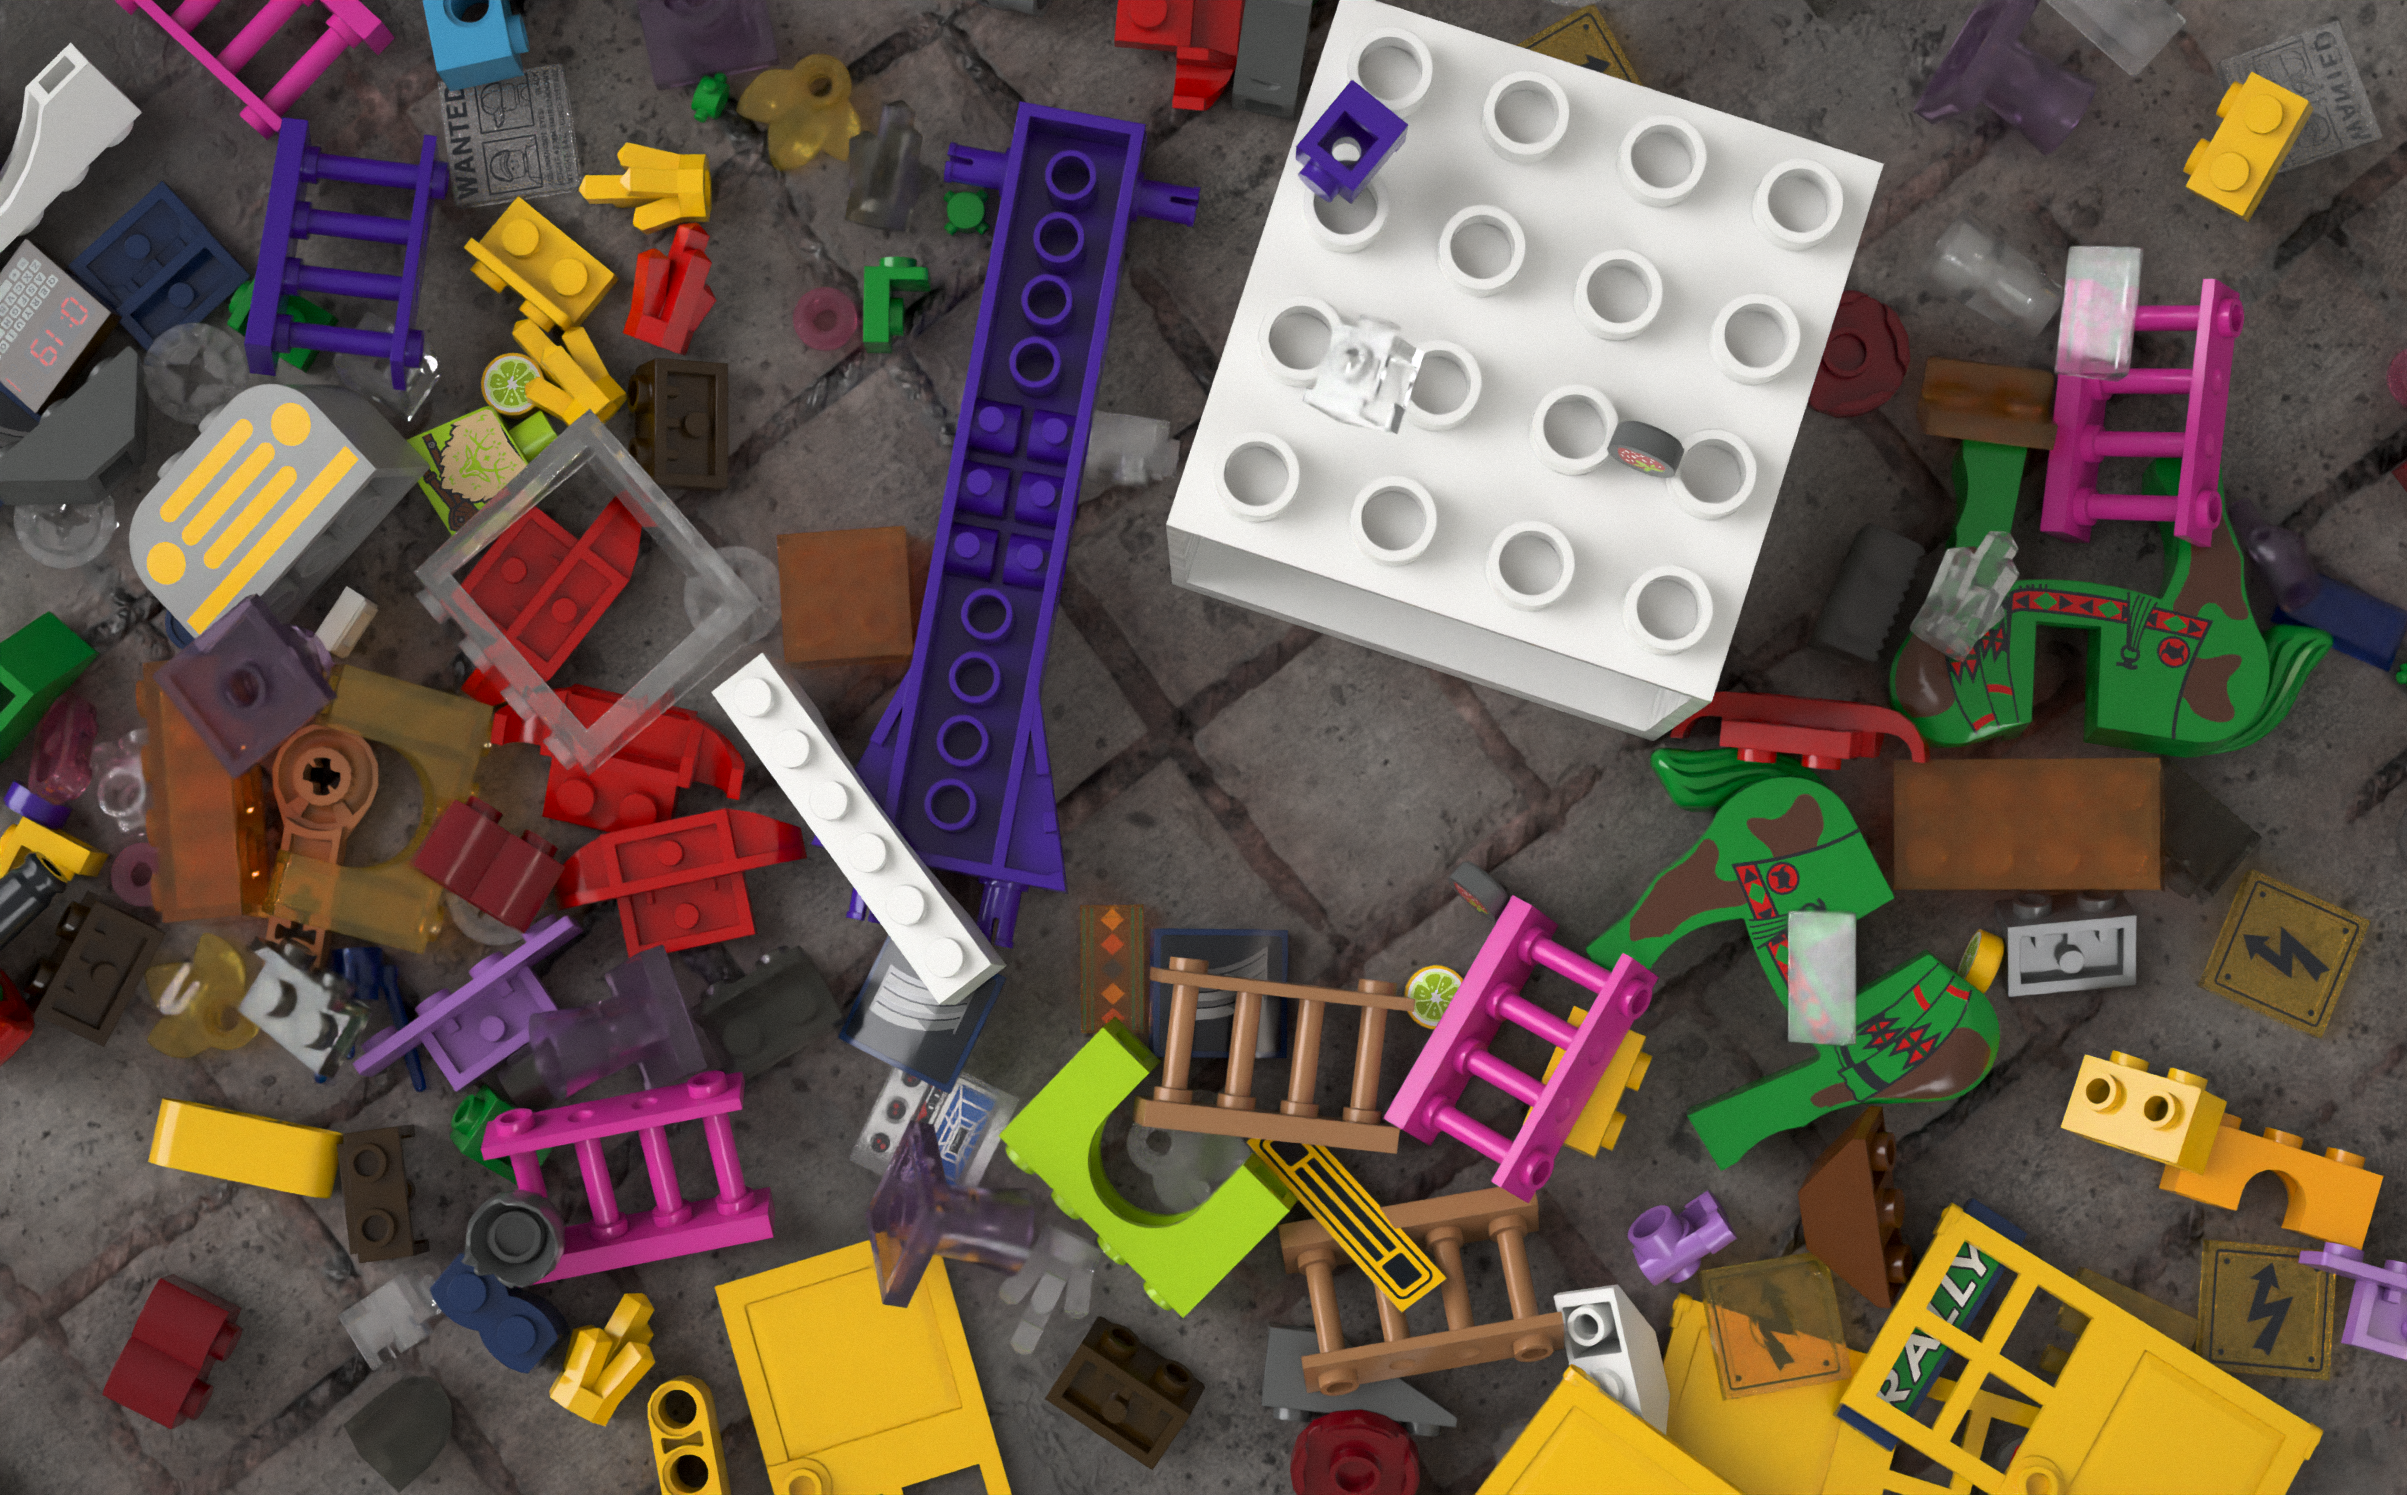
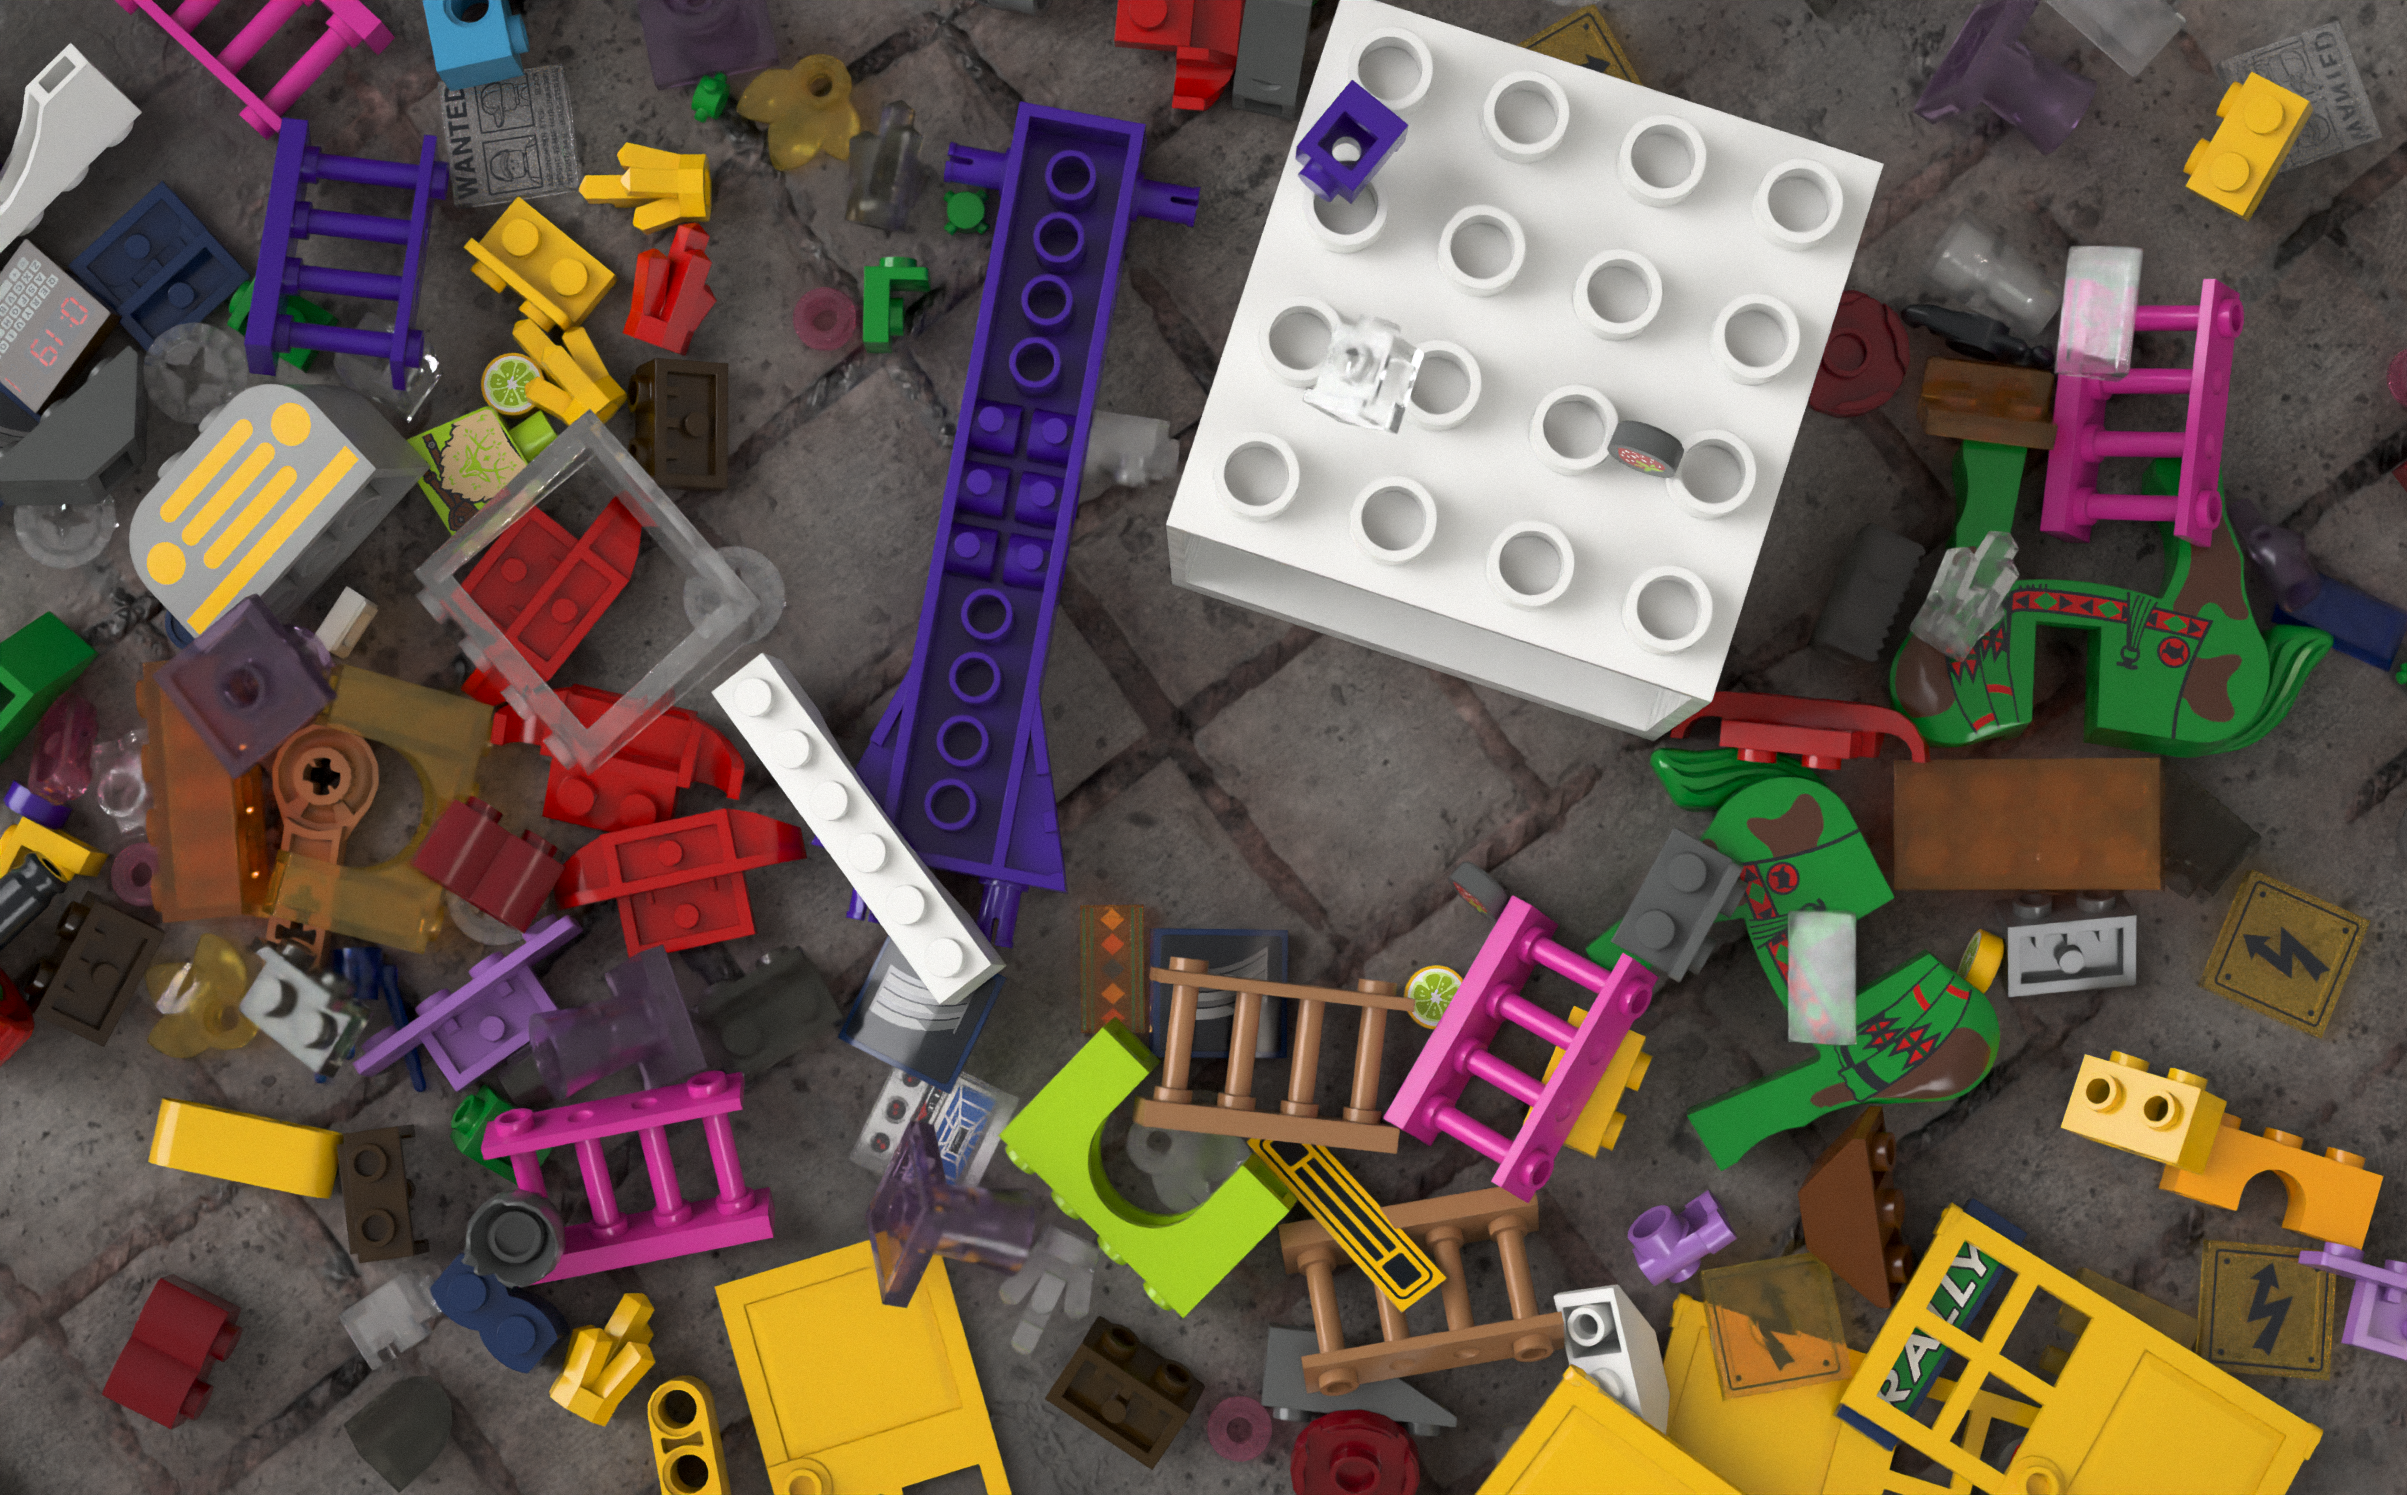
(847, 597): clear orange brick -> none
(1233, 1408): none -> clear pink plate
(1679, 905): none -> dark grey bracket
(1977, 336): none -> black piece

